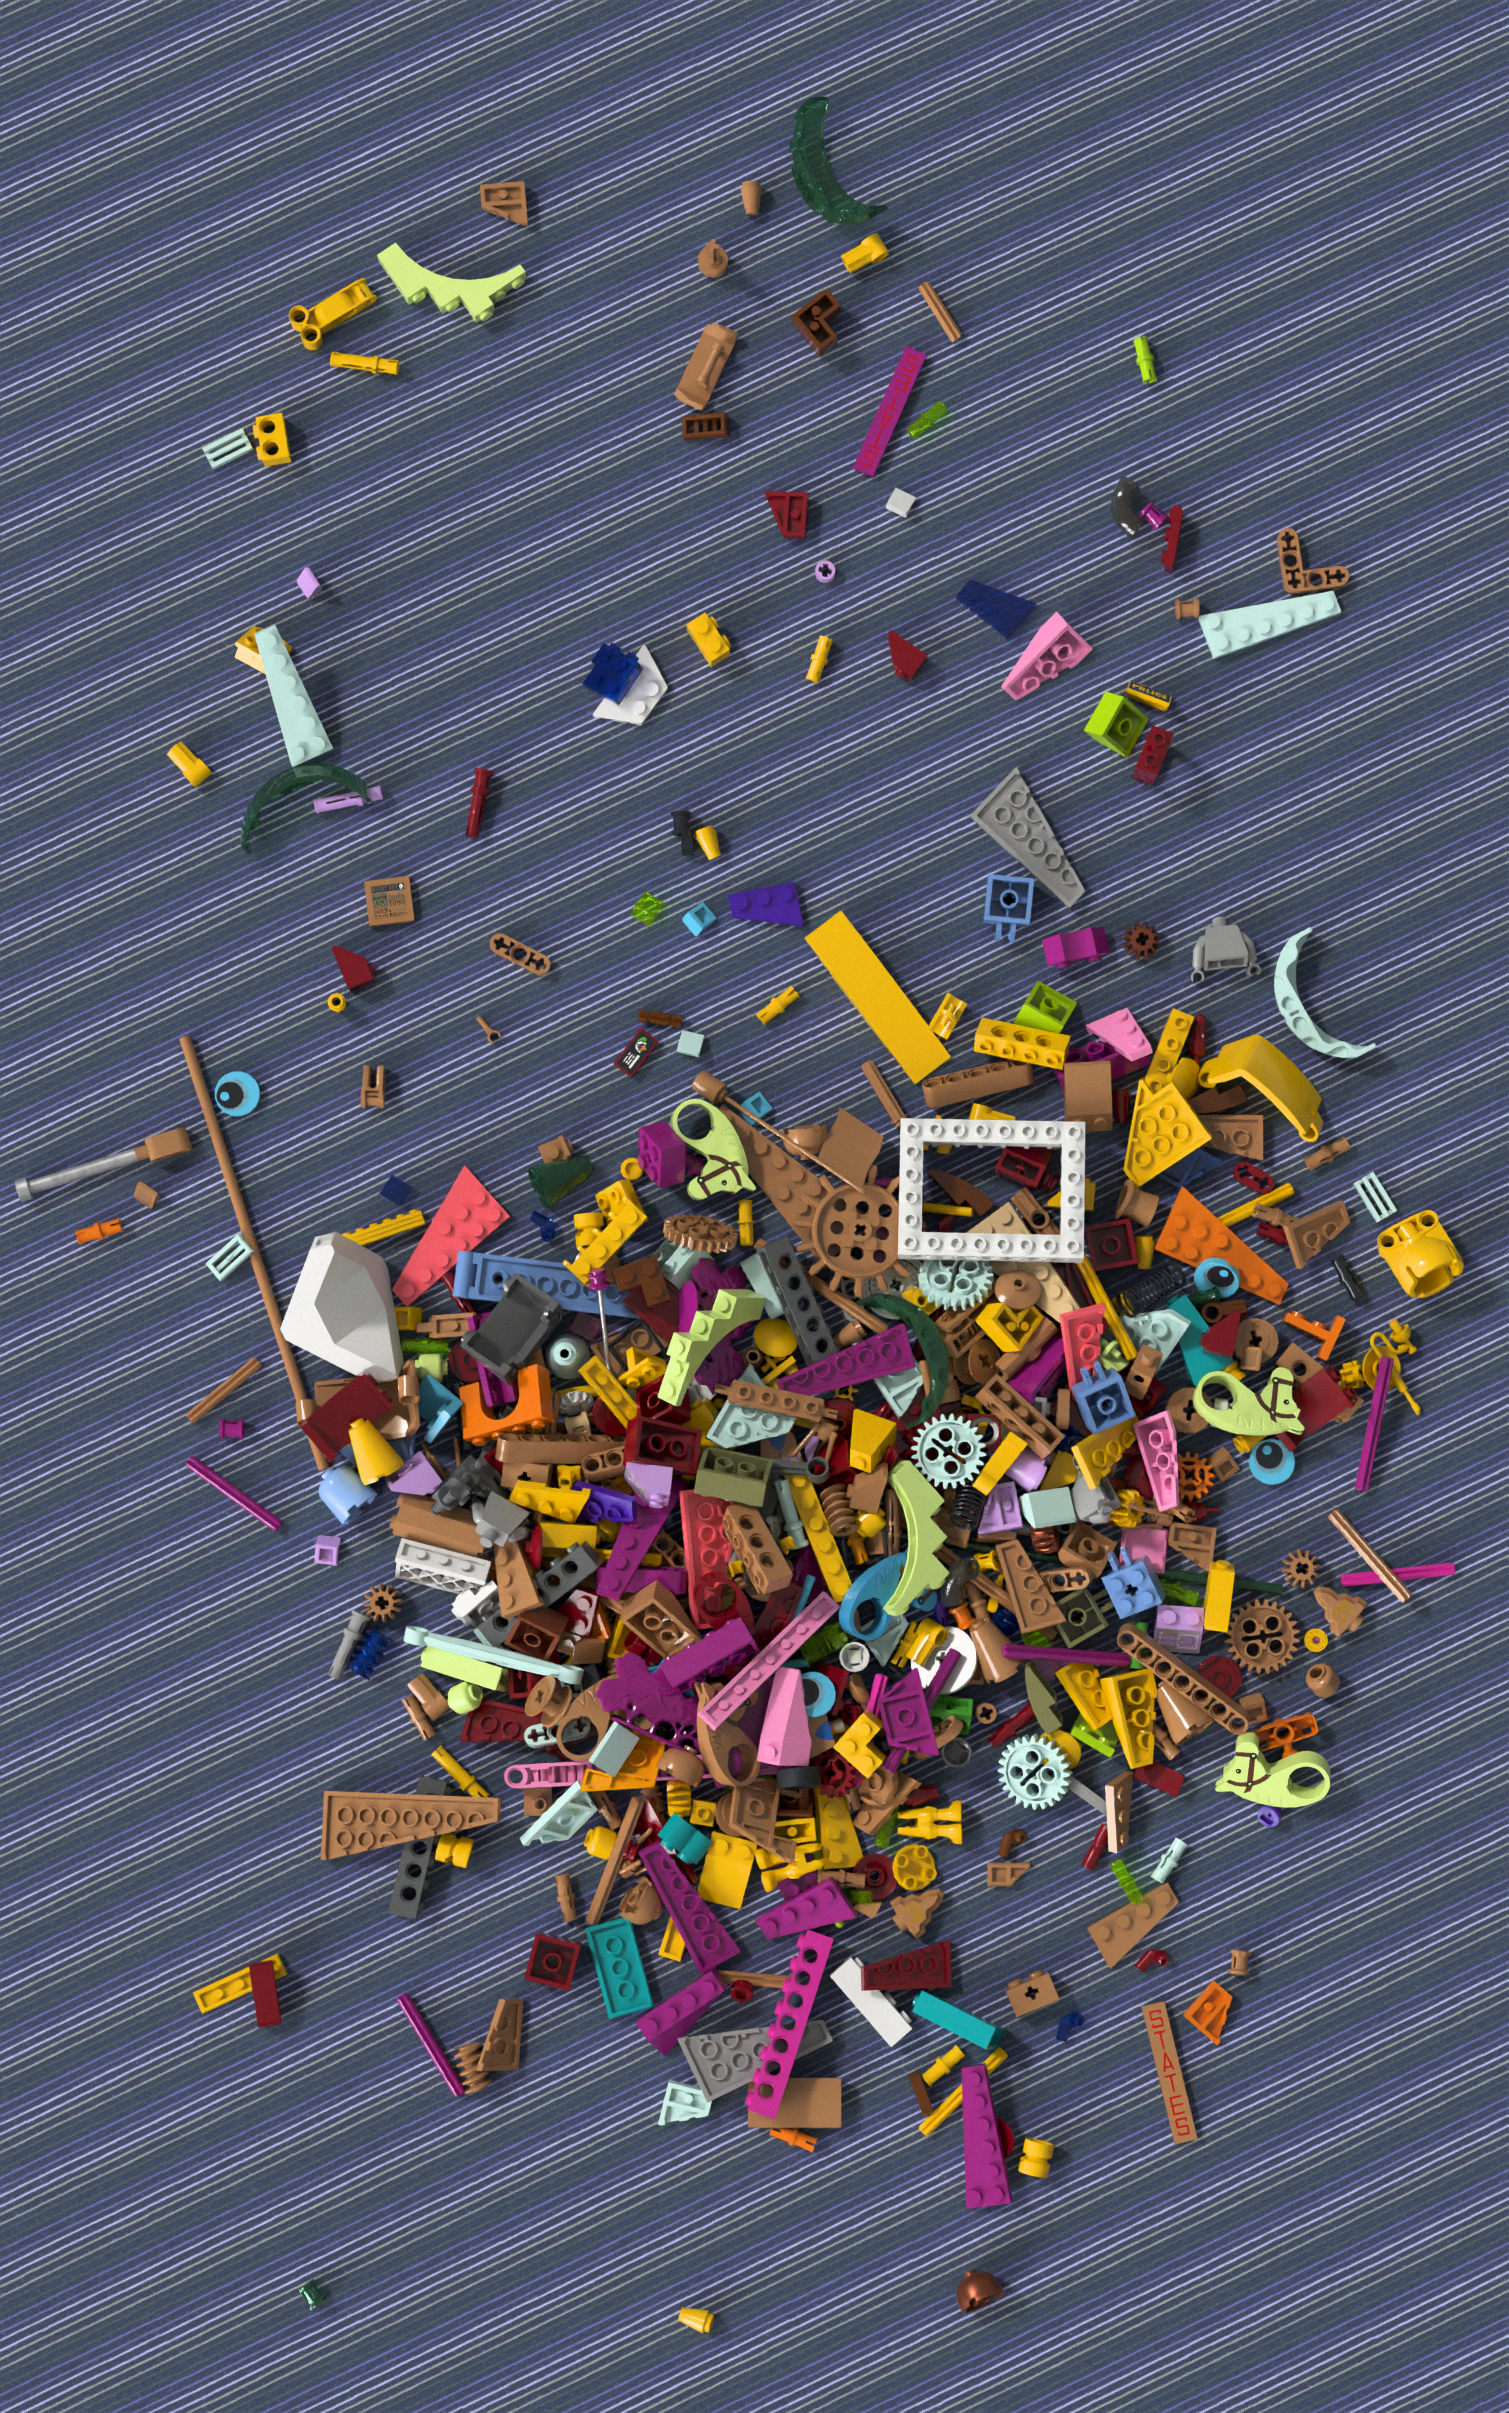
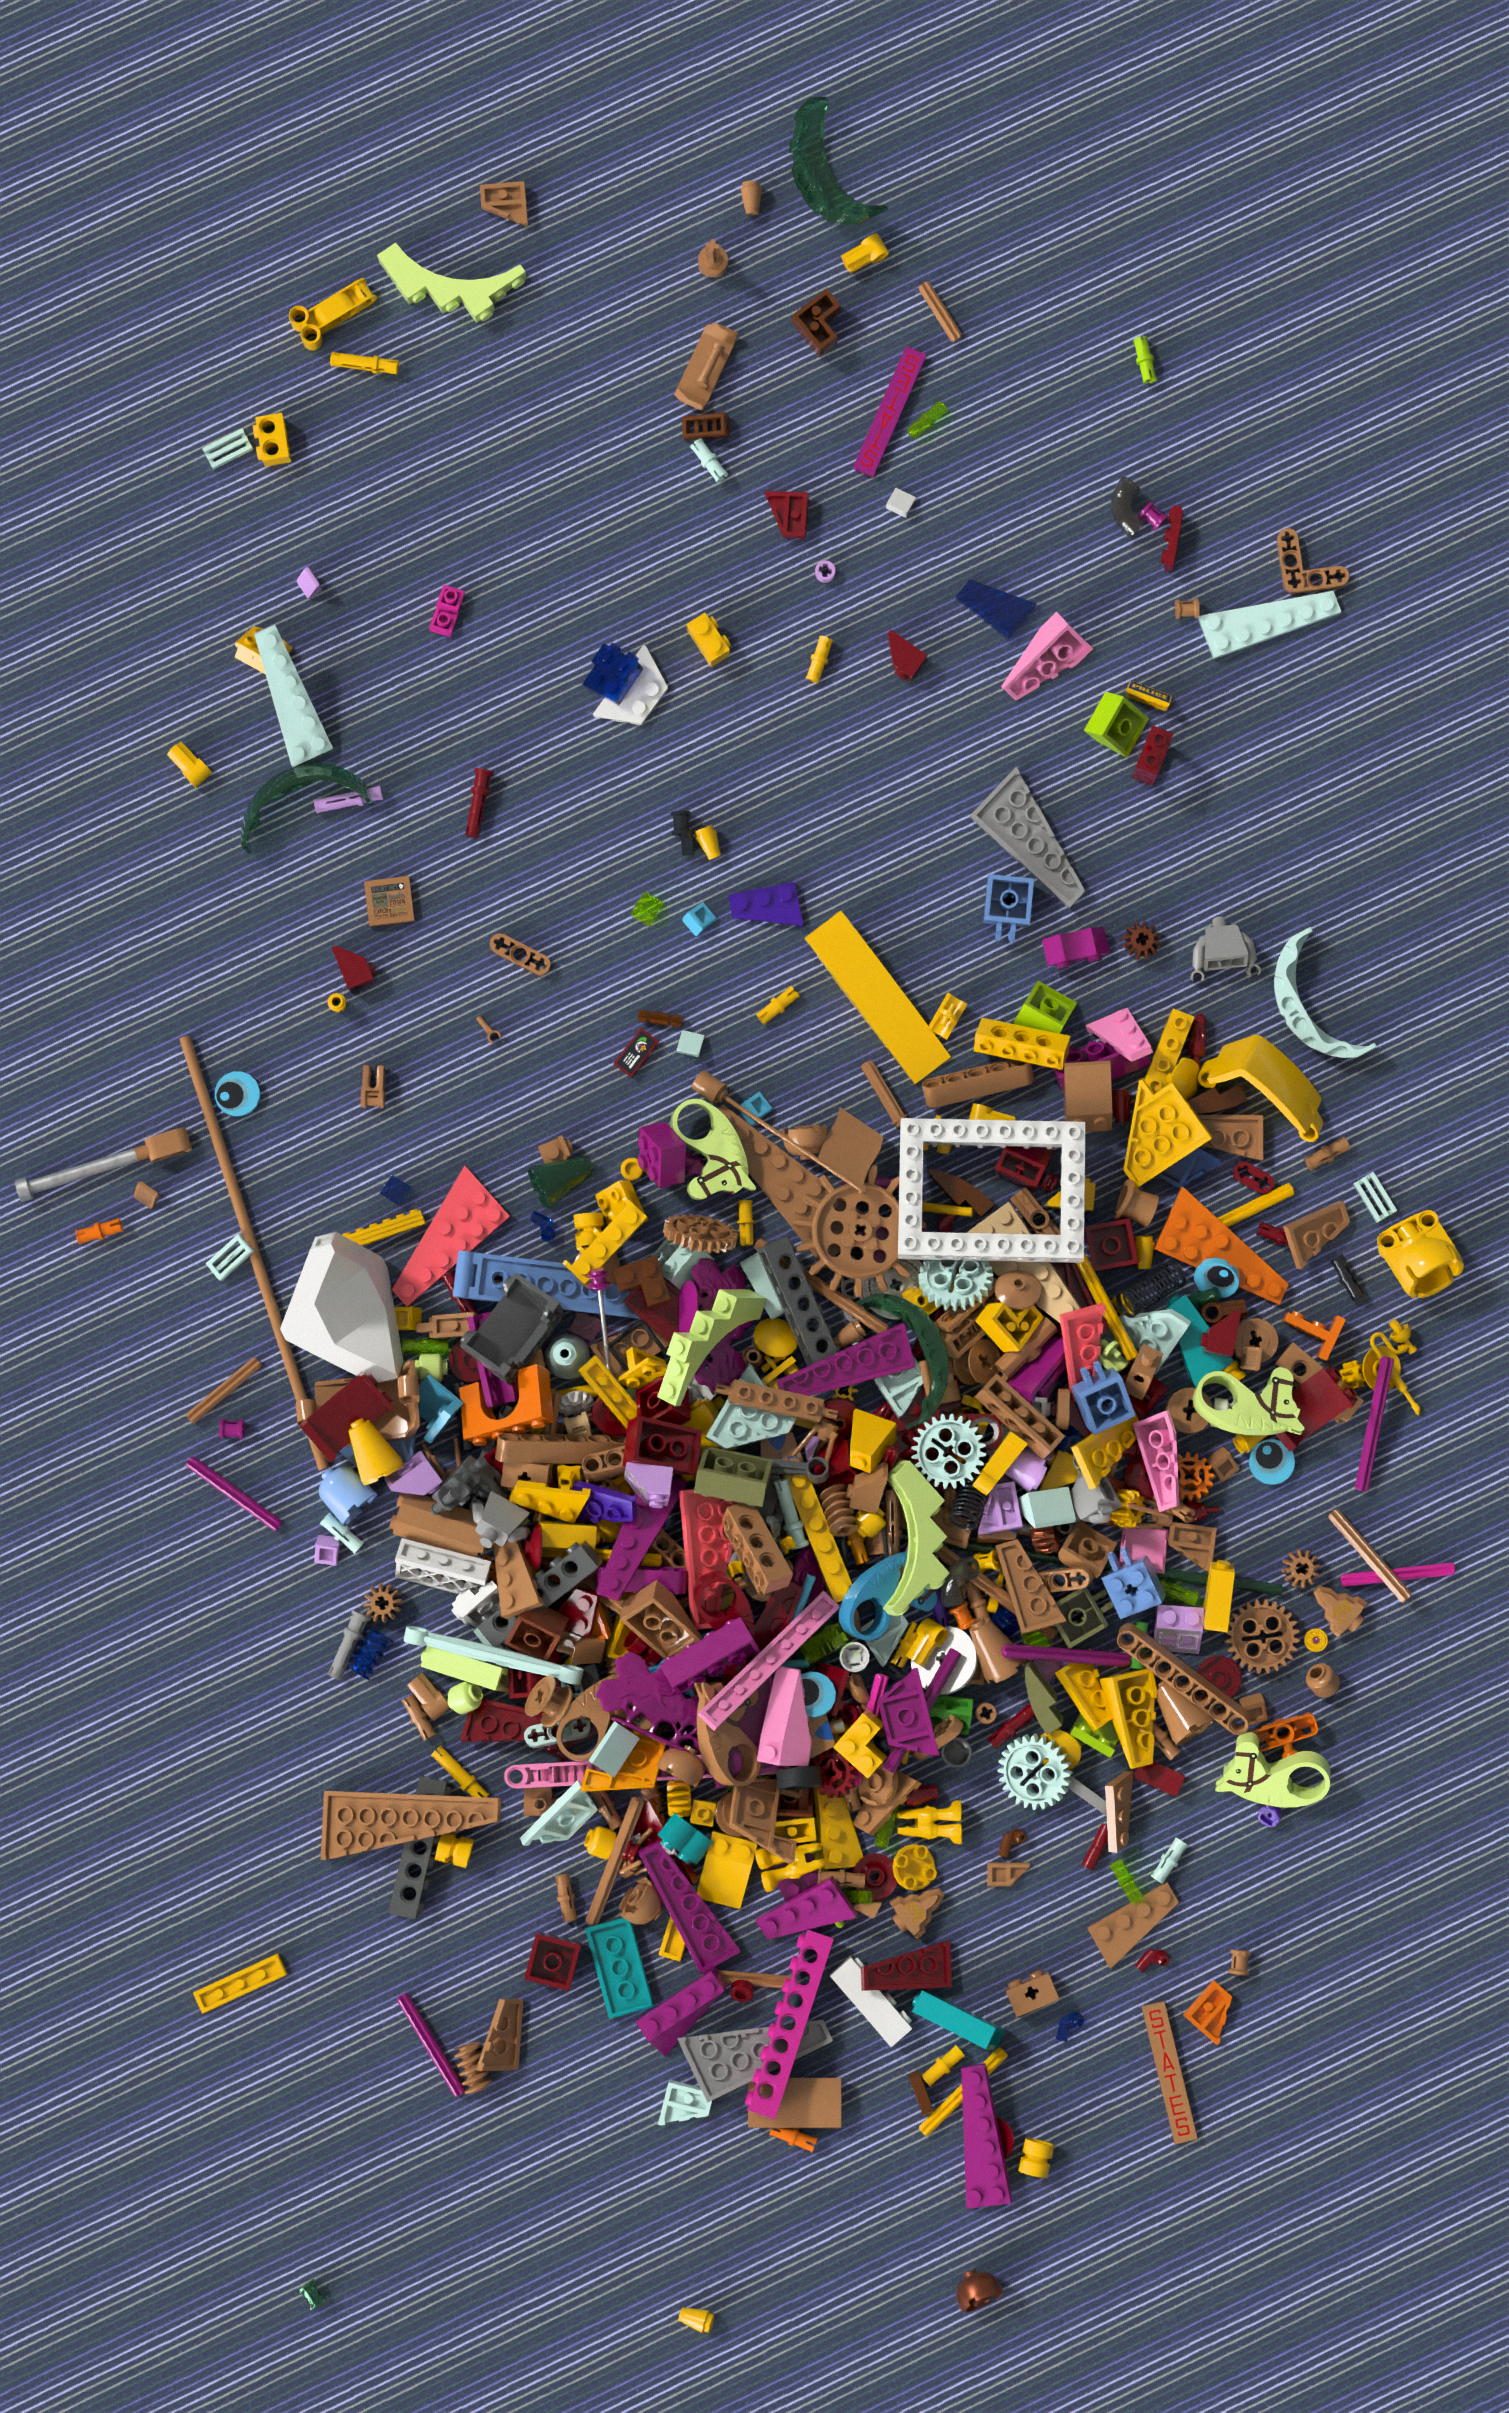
(265, 1993): dark red beam -> none
(342, 1533): none -> light aqua pin
(447, 611): none -> dark pink slope
(709, 460): none -> light aqua pin
(1273, 1216): medium nougat pin -> none

